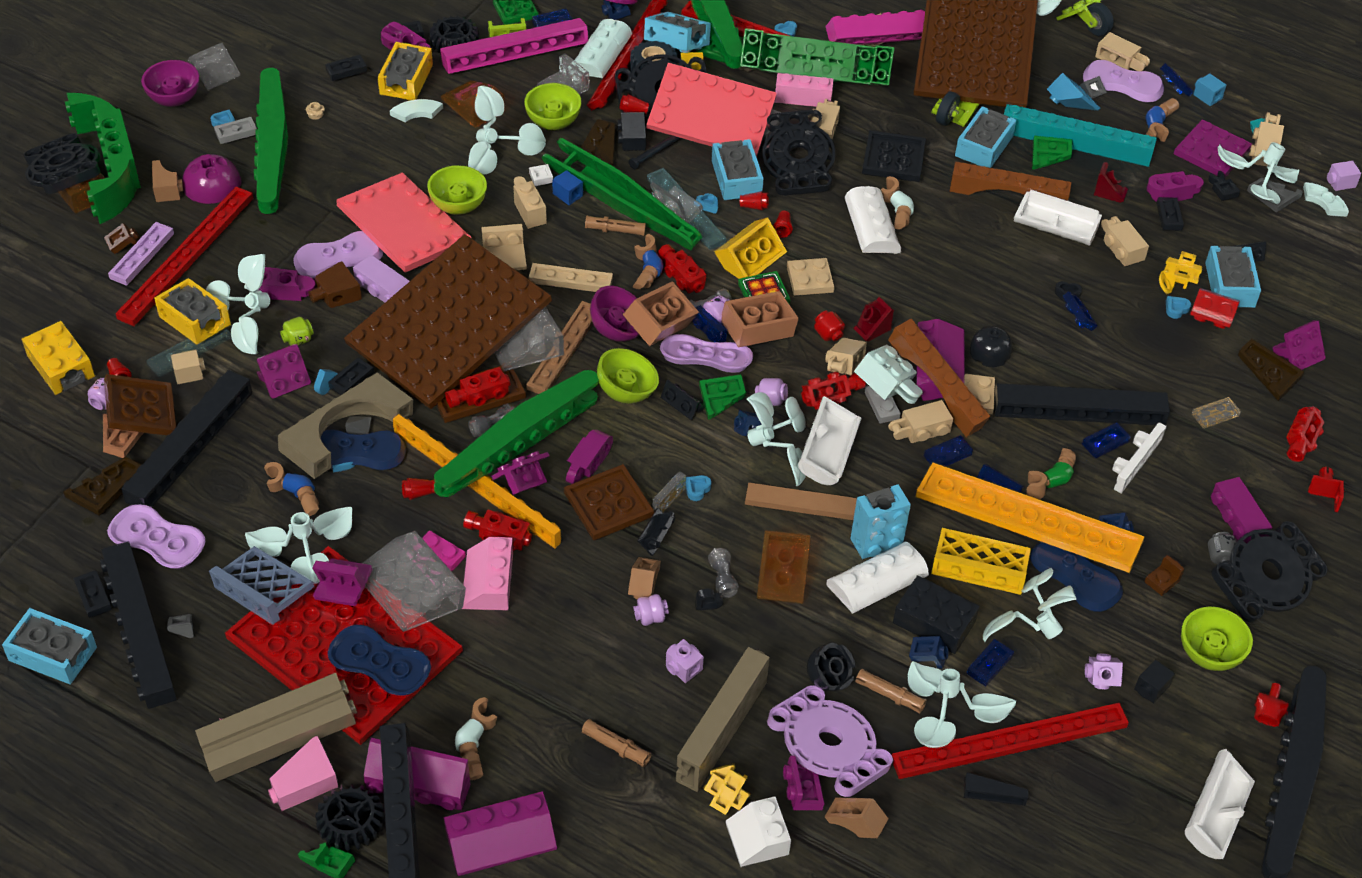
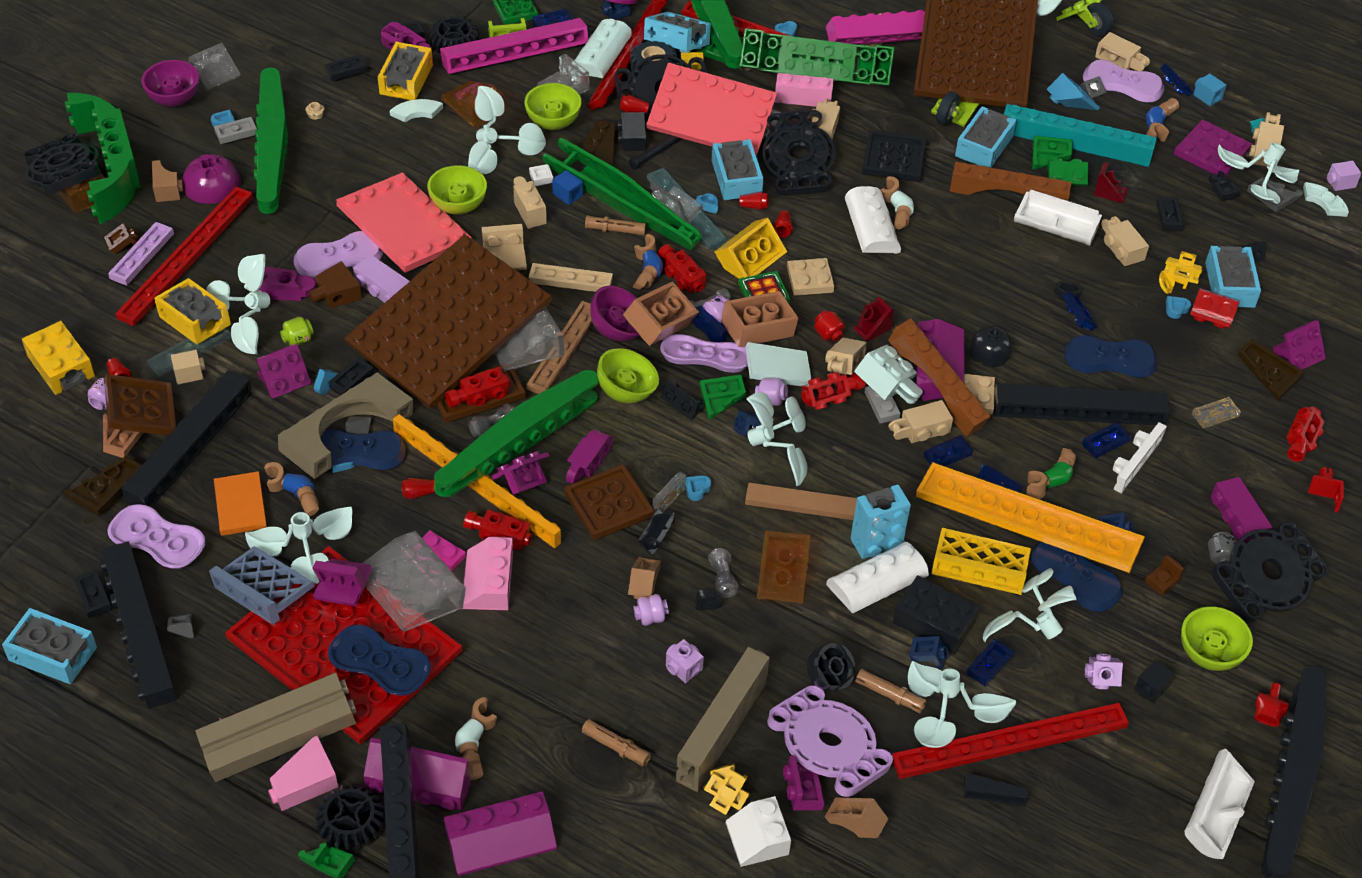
(240, 503): none -> orange tile
(778, 362): none -> light aqua tile
(829, 443): white container -> none
(1071, 171): none -> green bracket
(1095, 355): none -> dark blue plate
(1174, 185): magenta piece -> none

